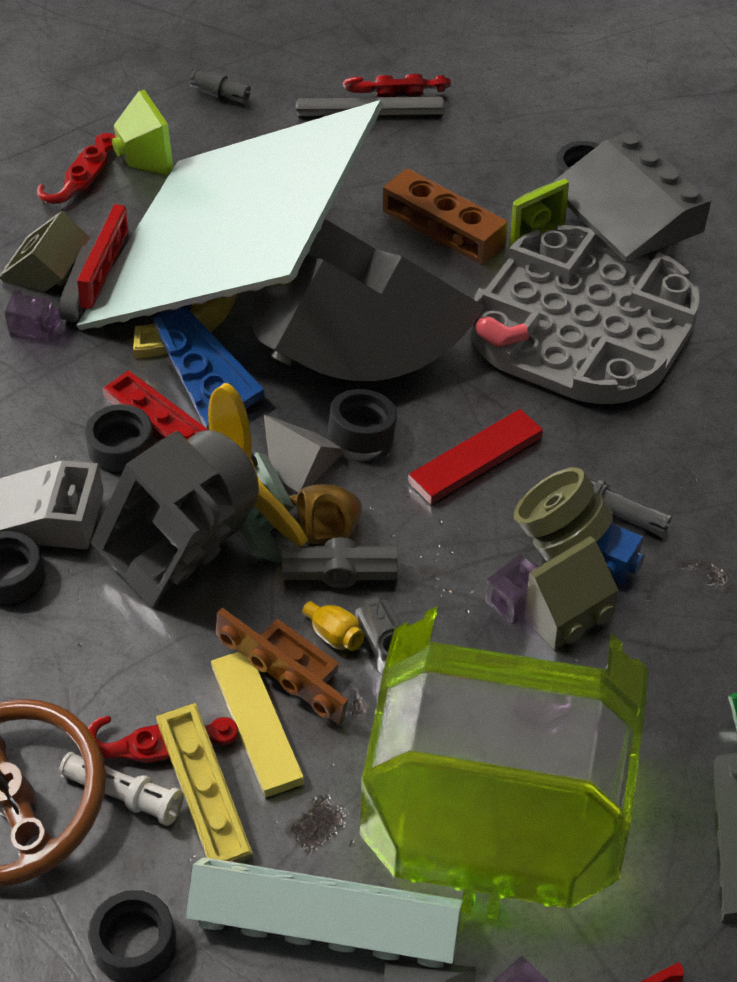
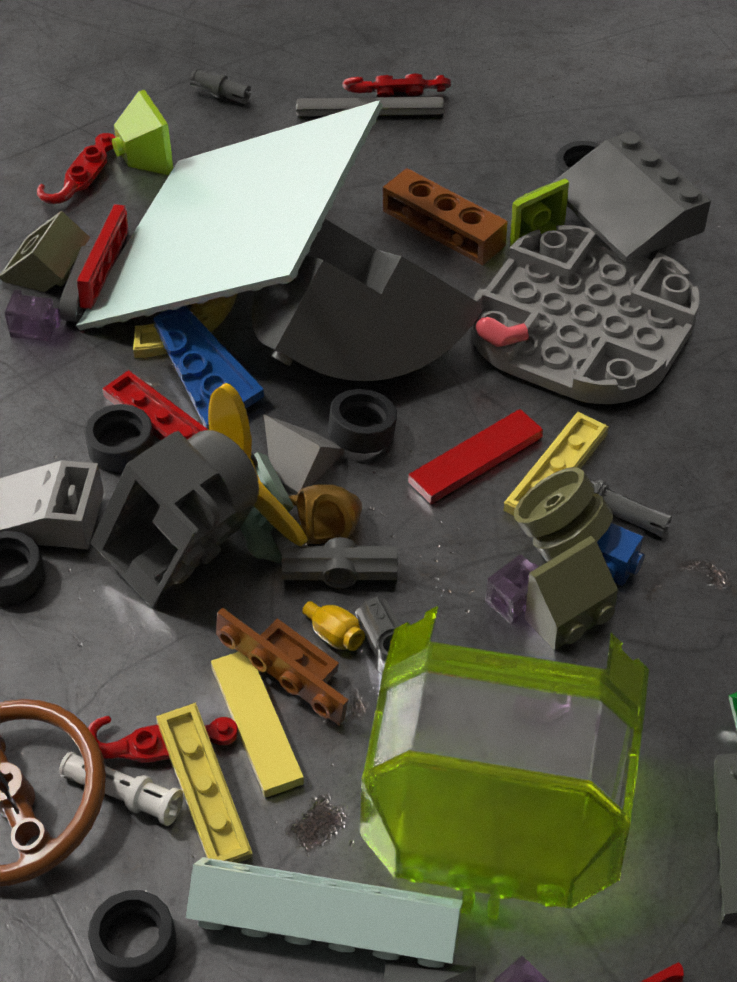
(568, 450): none -> light yellow tile

